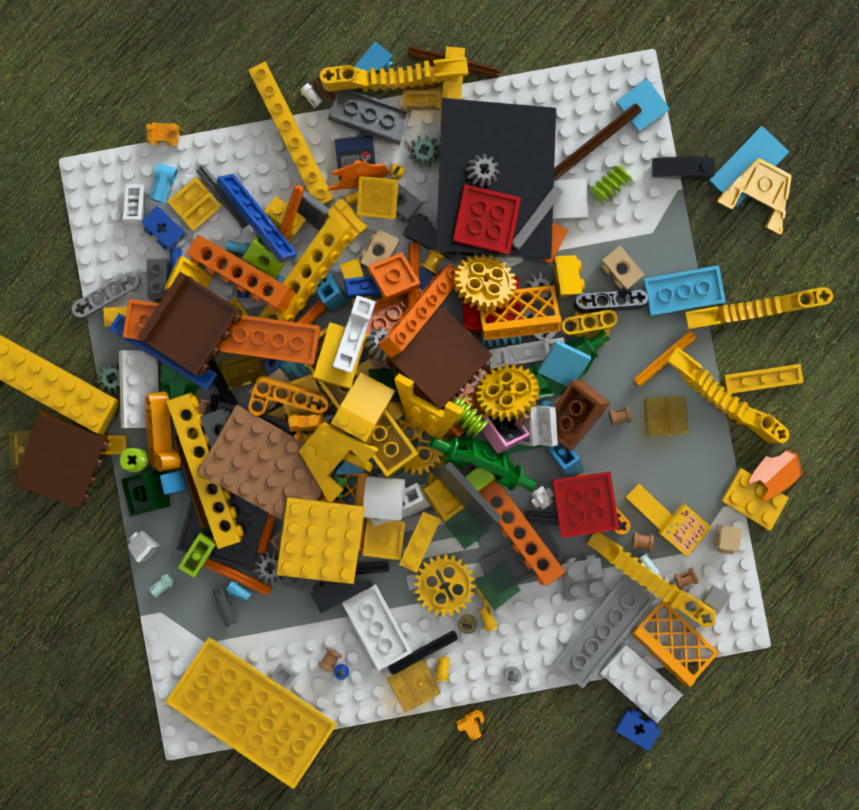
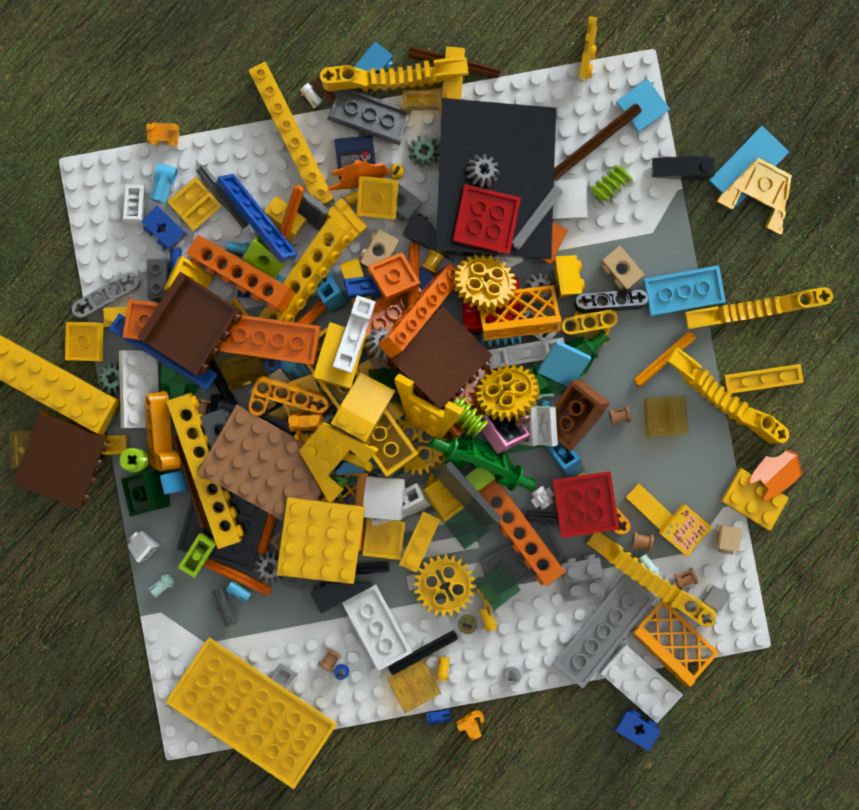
(84, 341): none -> yellow plate
(436, 717): none -> blue pin
(589, 51): none -> yellow wing

